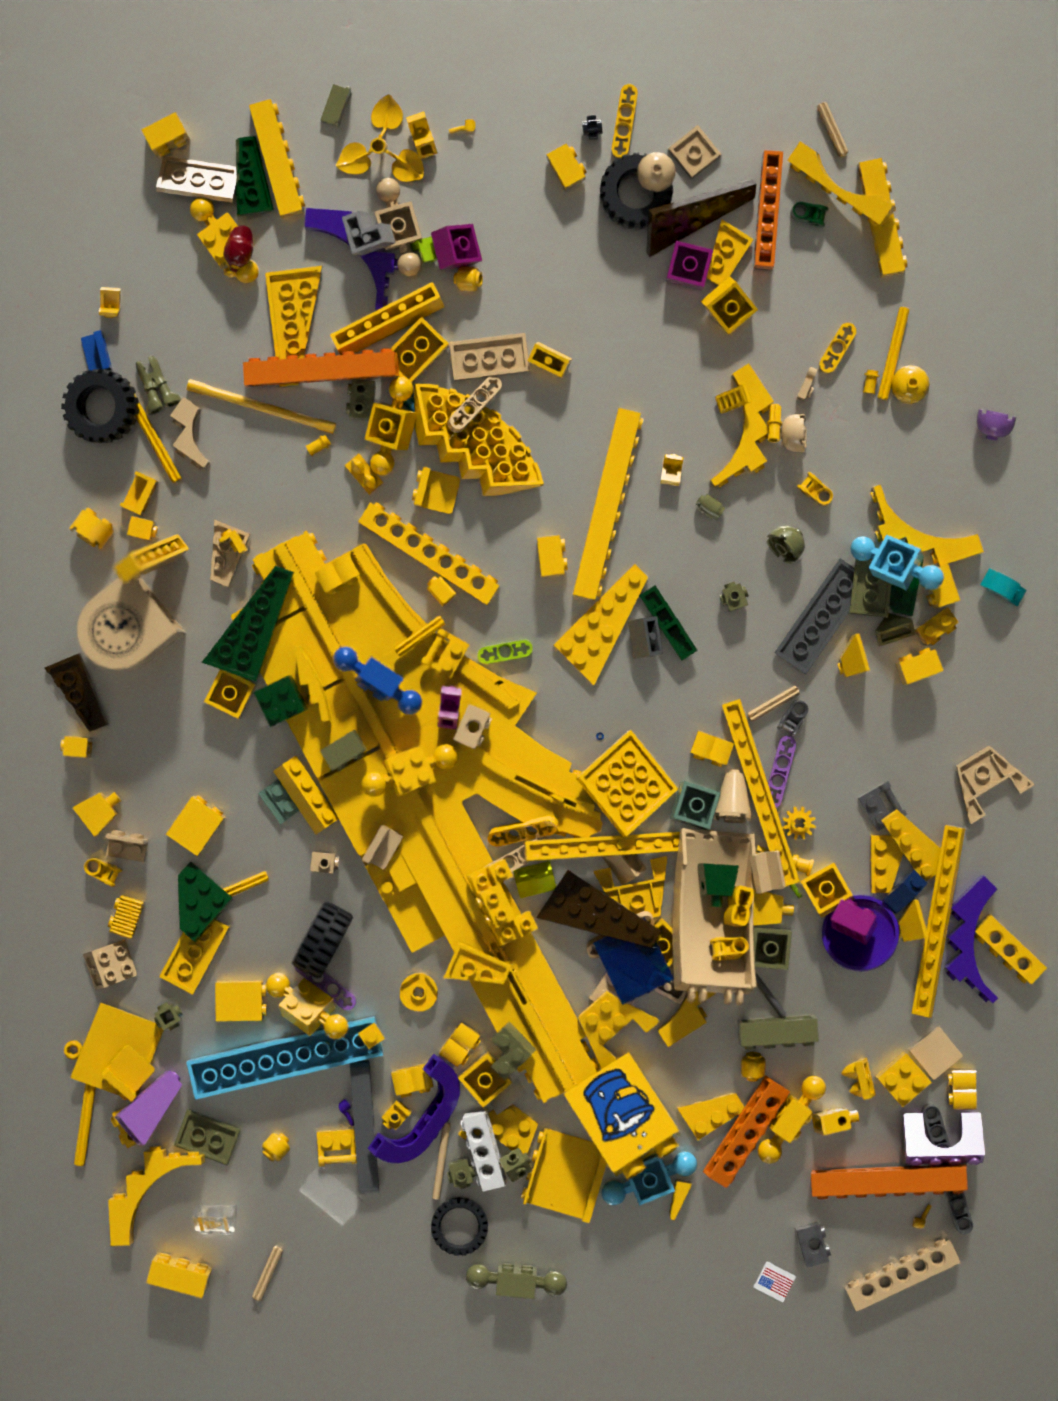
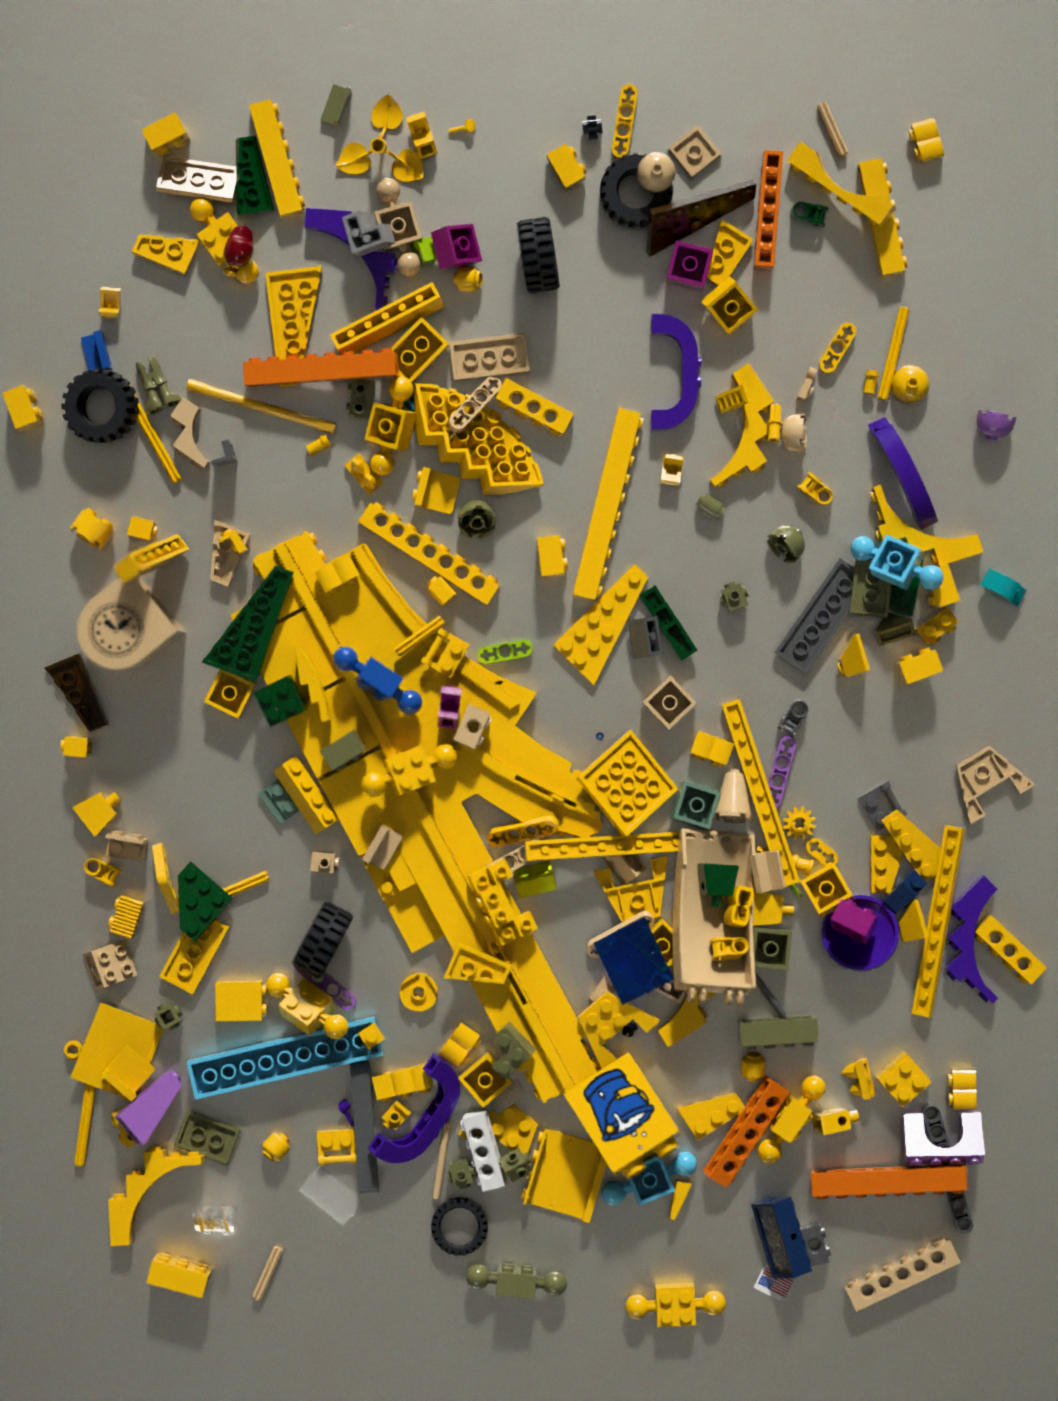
(23, 408): none -> yellow brick
(139, 493): yellow panel -> none
(163, 878): none -> yellow beam
(168, 252): none -> yellow wing
(196, 825): yellow brick -> none
(230, 456): none -> dark grey panel
(384, 1086): none -> yellow brick
(476, 519): none -> olive cylinder
(510, 388): none -> yellow brick
(538, 255): none -> black tyre
(549, 359): yellow brick -> none
(588, 909): dark brown wing -> none
(629, 1028): none -> black piece
(669, 702): none -> tan brick
(673, 327): none -> dark purple arch
(675, 1304): none -> yellow brick
(773, 703): tan axle -> none
(781, 1237): none -> dark blue brick
(824, 848): none -> yellow beam
(905, 471): none -> dark purple arch
(920, 1222): yellow hand -> none
(926, 140): none -> yellow brick
(936, 1053): tan tile -> none

